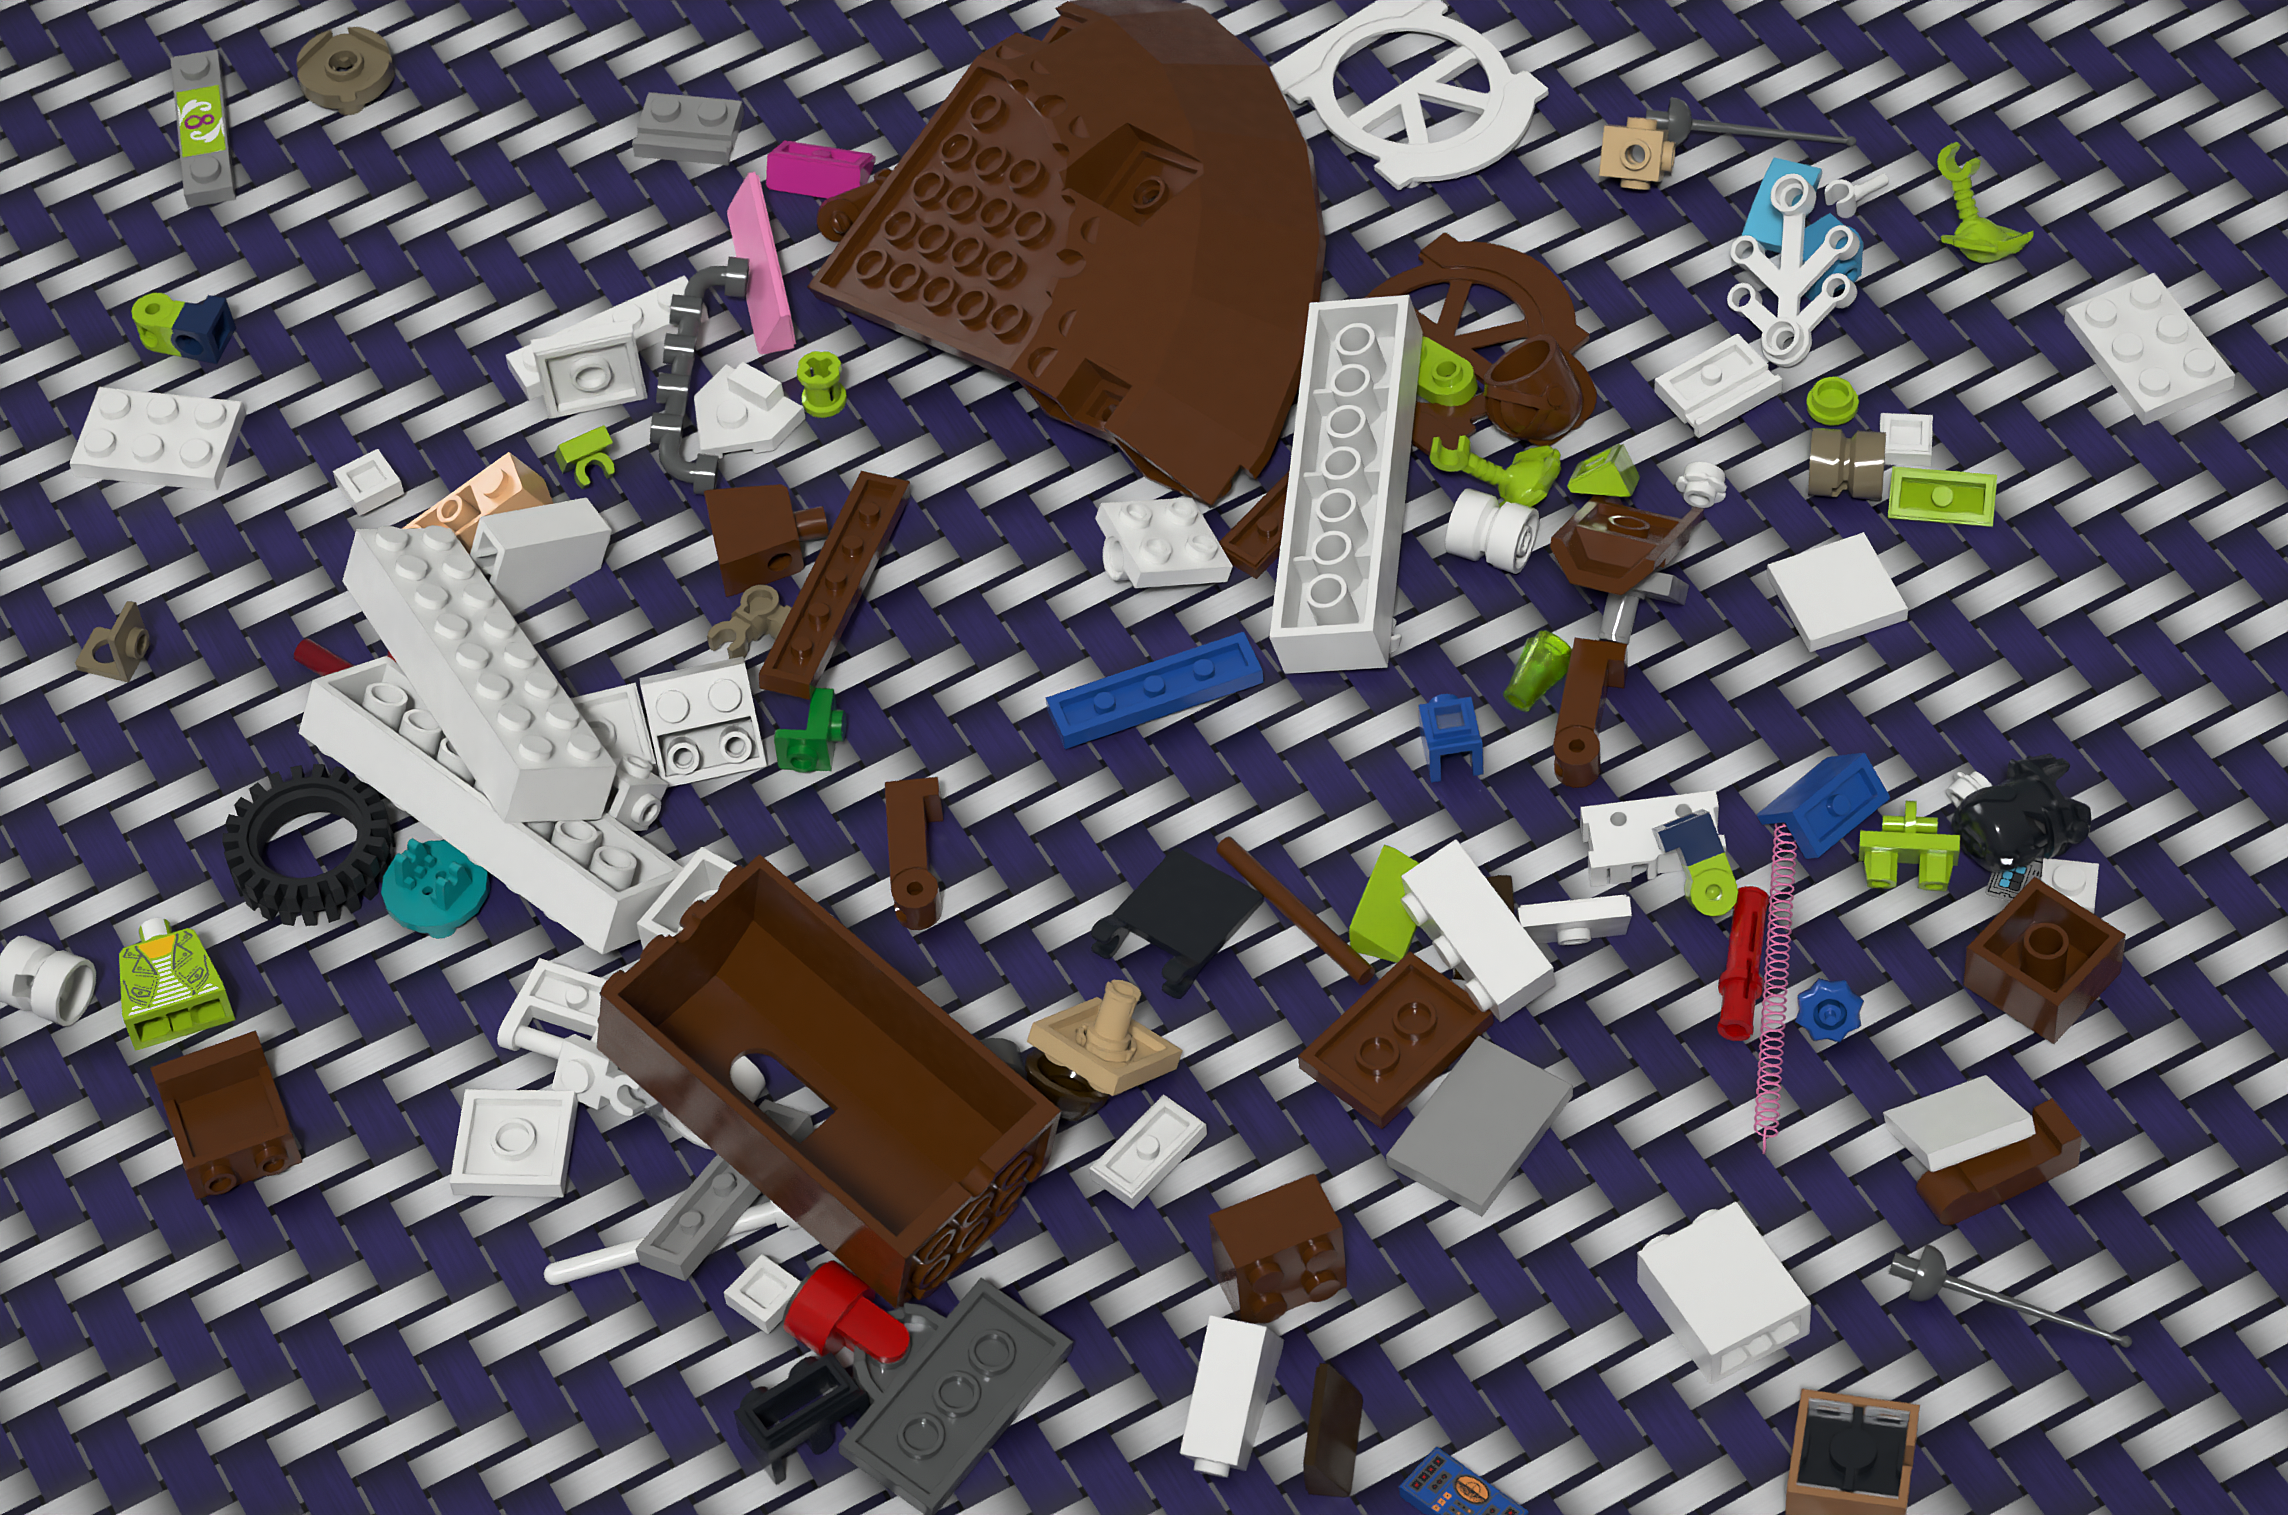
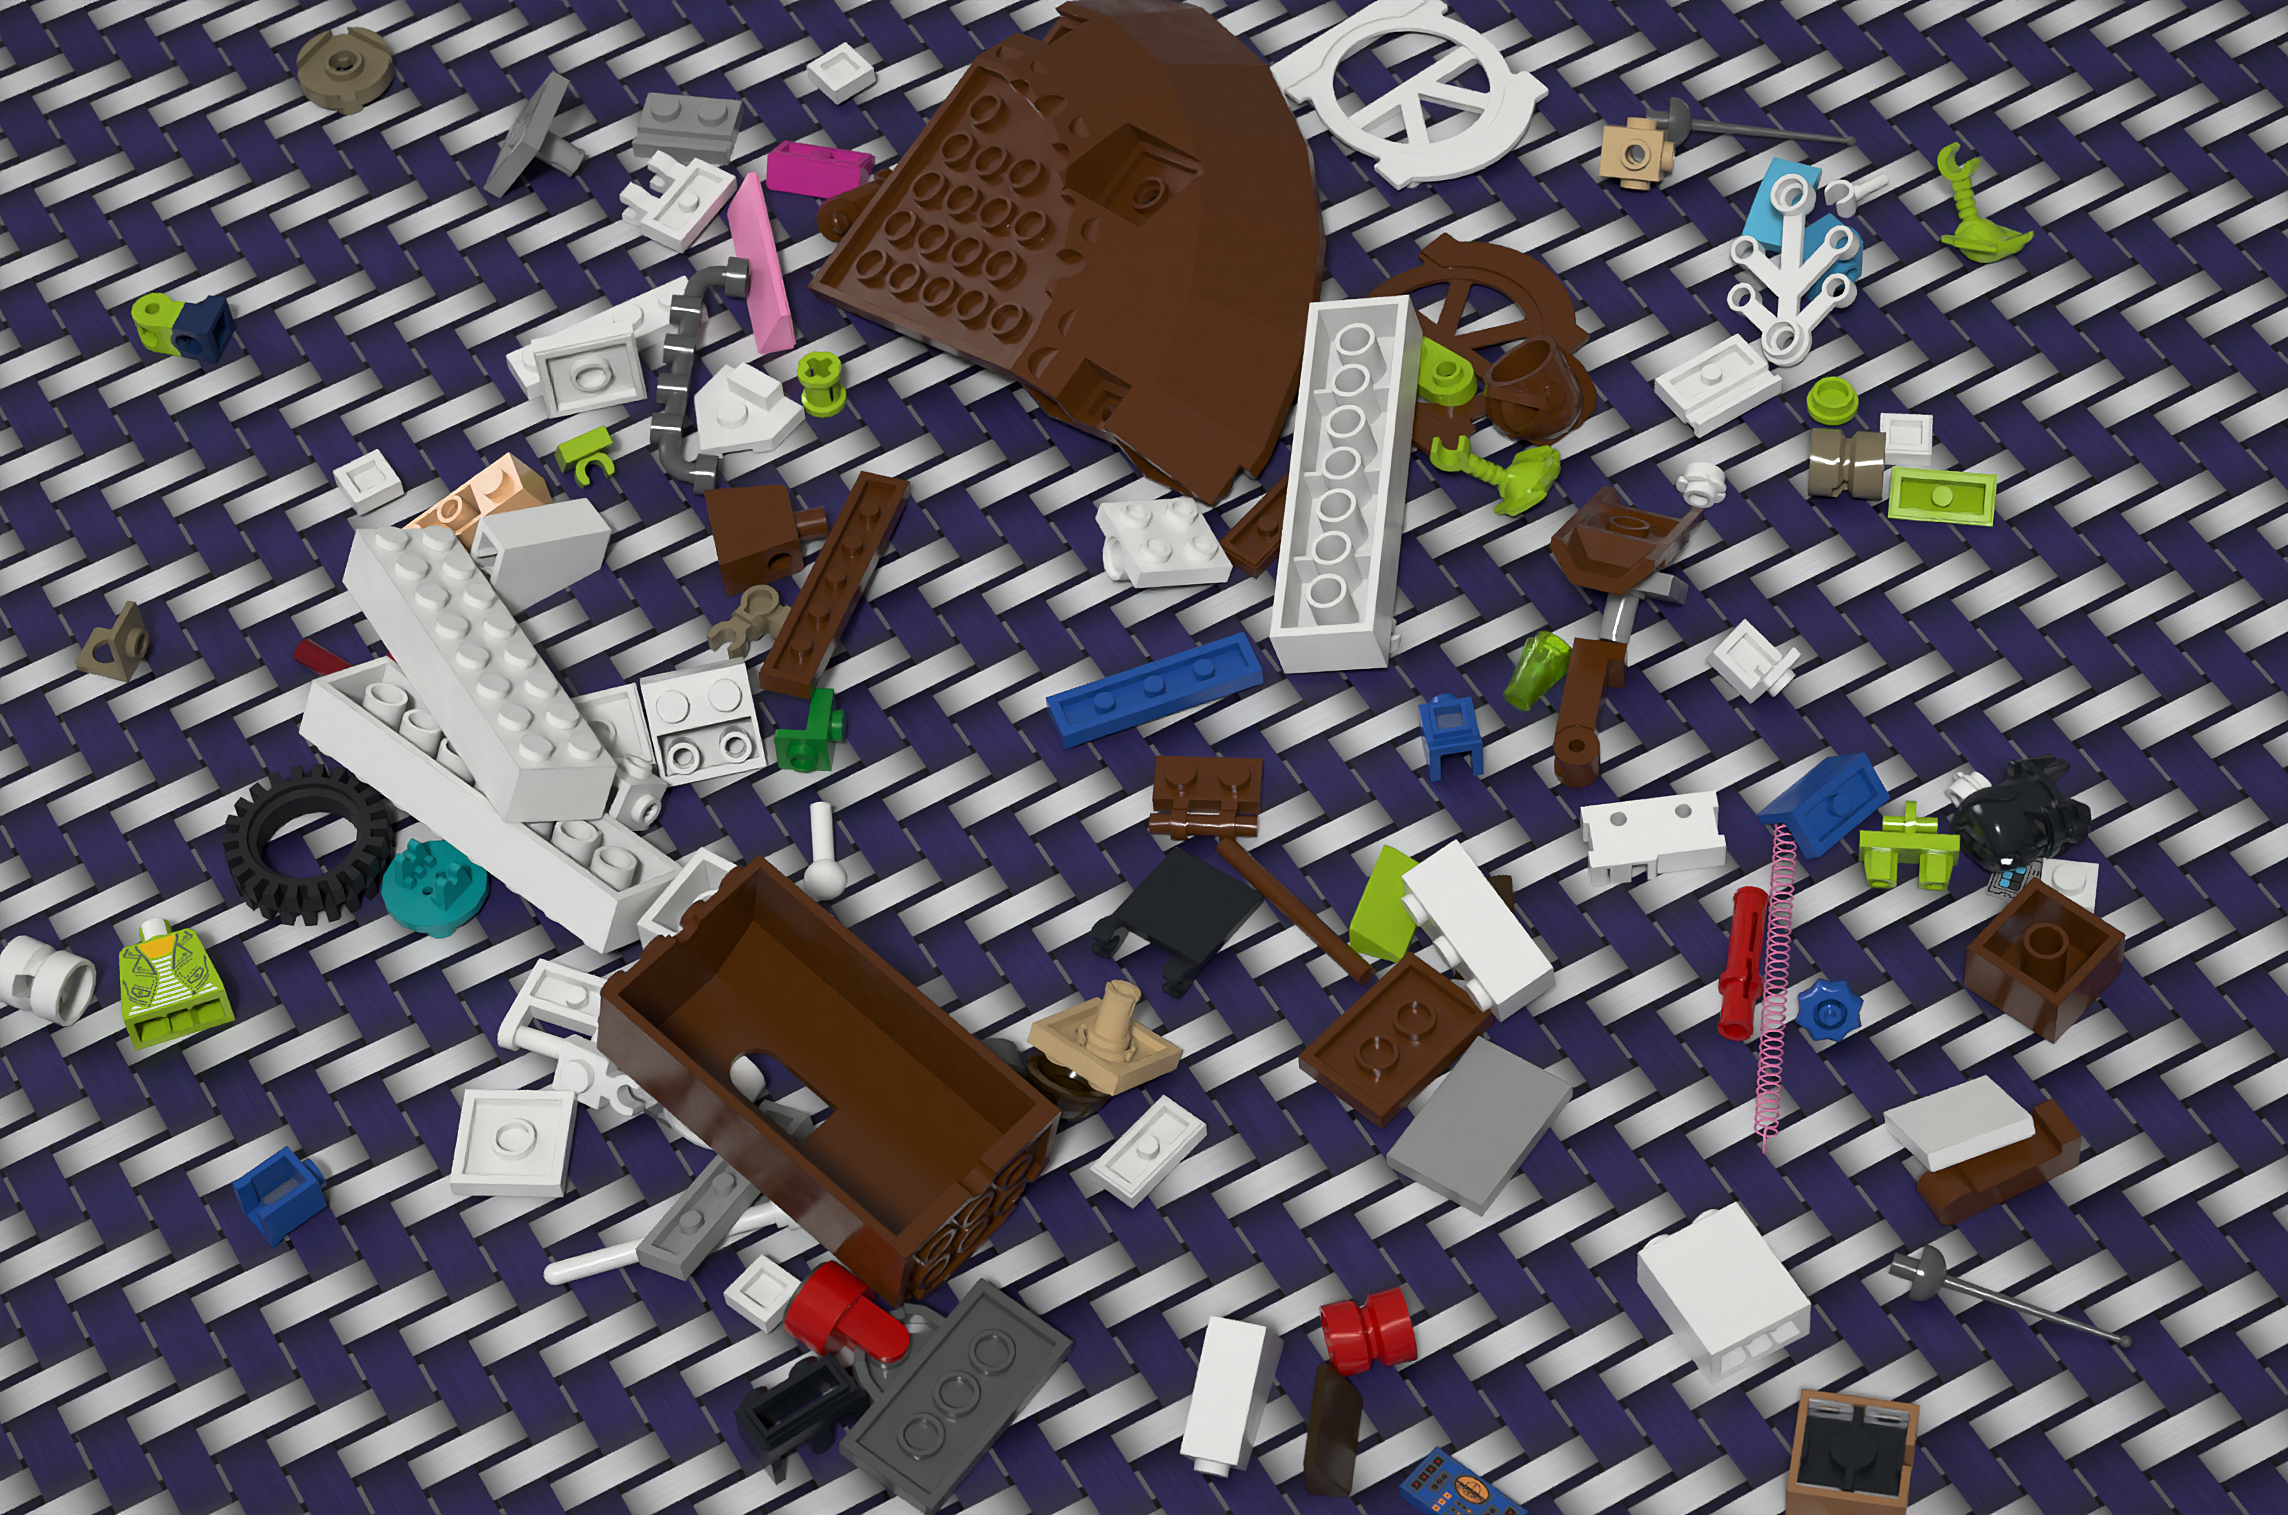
(157, 439): white plate -> none
(202, 128): light grey plate -> none
(226, 1115): reddish brown panel -> none
(280, 1194): none -> blue window
(531, 138): none -> light grey tile
(688, 200): none -> white plate
(824, 877): none -> white bar
(841, 73): none -> white plate
(913, 887): reddish brown leg -> none
(1206, 786): none -> reddish brown plate
(1278, 1251): reddish brown brick -> none
(1367, 1333): none -> red wheel
(1499, 533): white wheel -> none
(1576, 920): white plate -> none
(1606, 474): lime slope -> none
(1708, 874): leg -> none
(1752, 663): none -> white bracket
(1837, 592): white tile -> none
(2149, 348): white plate -> none

